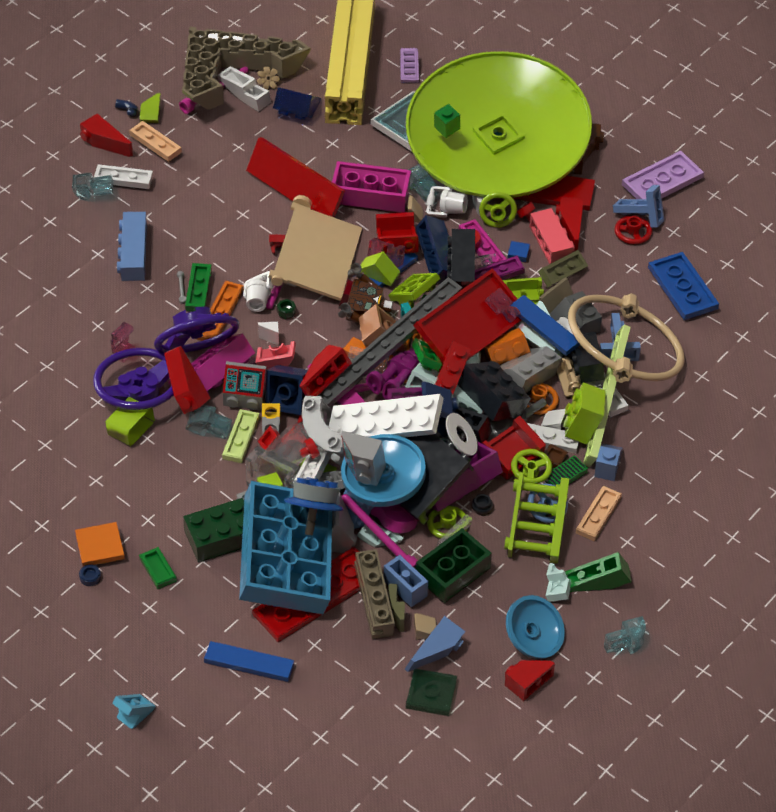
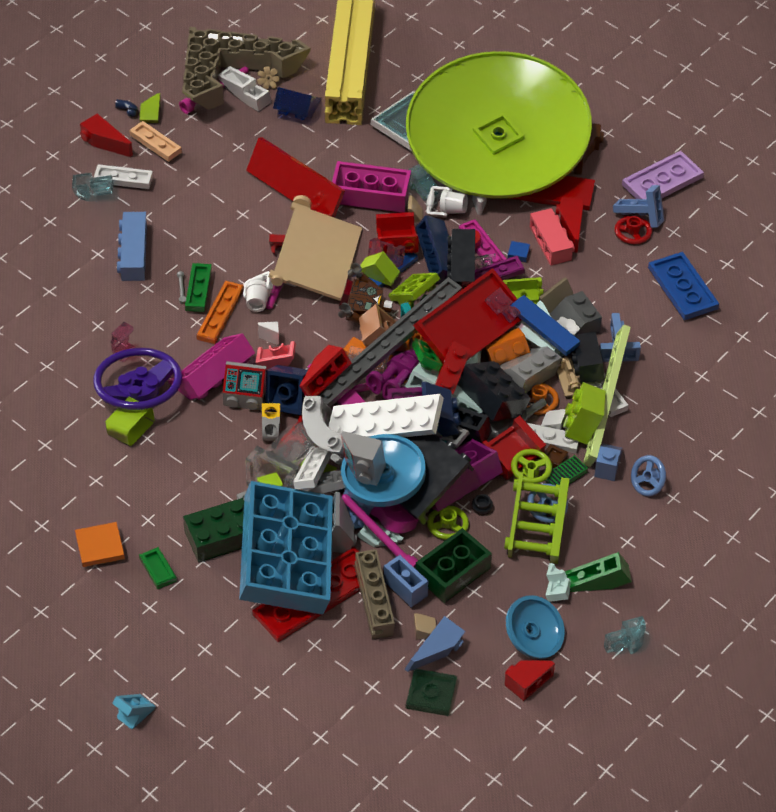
(89, 575): dark blue tile -> none
(184, 380): red slope -> none
(194, 325): dark purple piece -> none
(206, 420): clear light blue brick -> none
(240, 436): yellowish green tile -> none
(249, 661): blue tile -> none
(268, 437): red tile -> none
(286, 308): dark green tile -> none
(309, 449): red tile -> none
(315, 495): piece -> none
(397, 608): olive slope -> none
(409, 65): lavender slope -> none
(447, 120): green brick -> none
(452, 422): white gear -> none
(463, 523): clear tile -> none
(497, 216): lime piece -> none
(526, 210): red tile -> none
(563, 268): olive plate -> none
(598, 513): light nougat tile -> none
(622, 367): tan piece -> none
(652, 475): none -> medium blue piece

